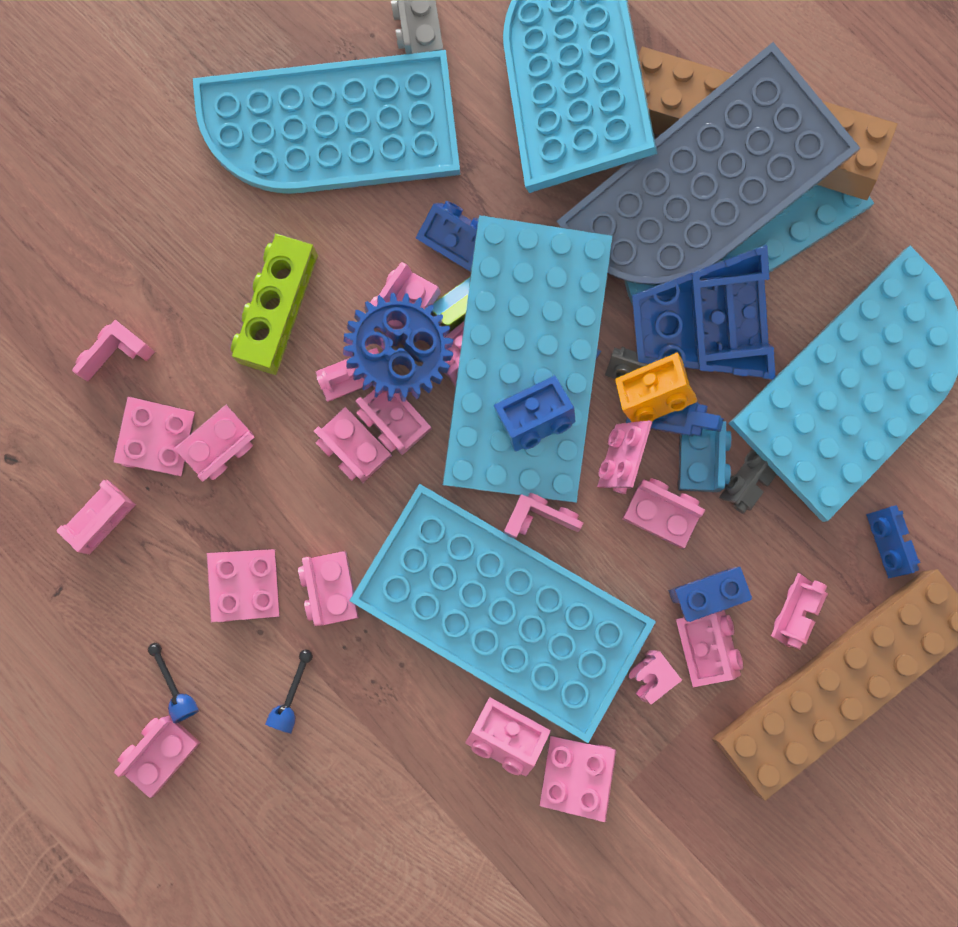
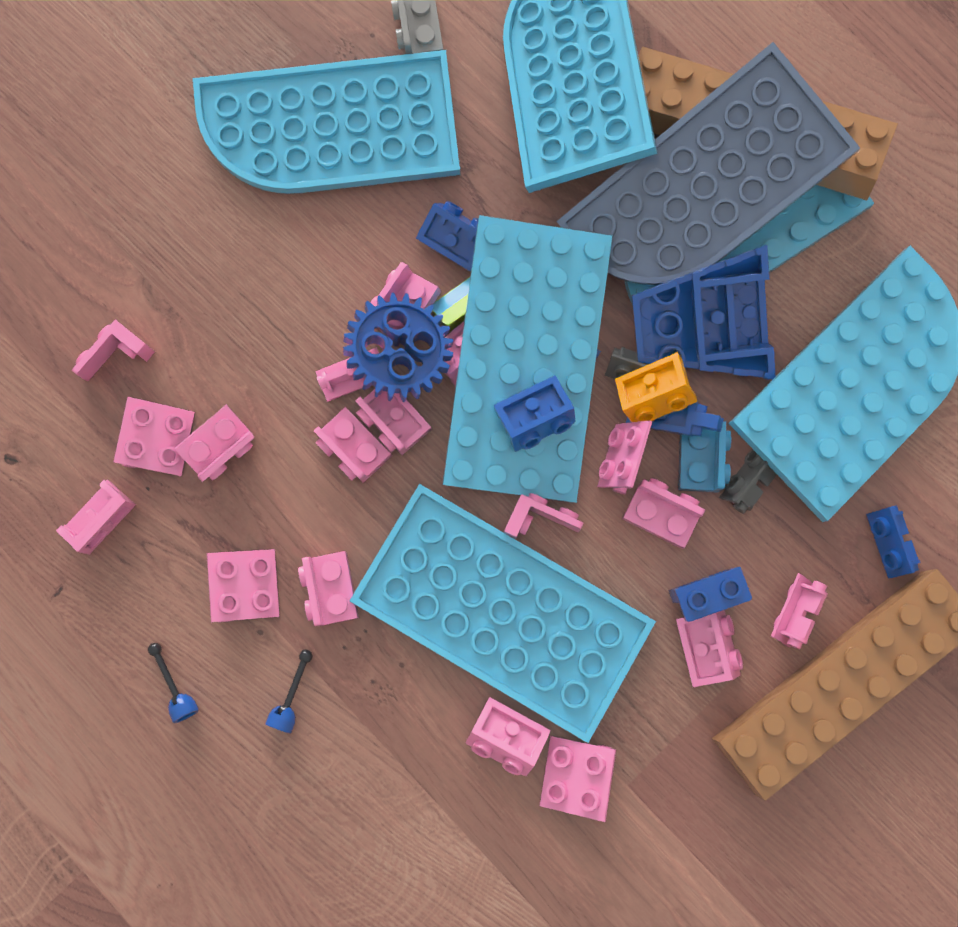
(156, 755): bright pink bracket -> none
(278, 255): lime brick -> none
(657, 675): bright pink hinge -> none

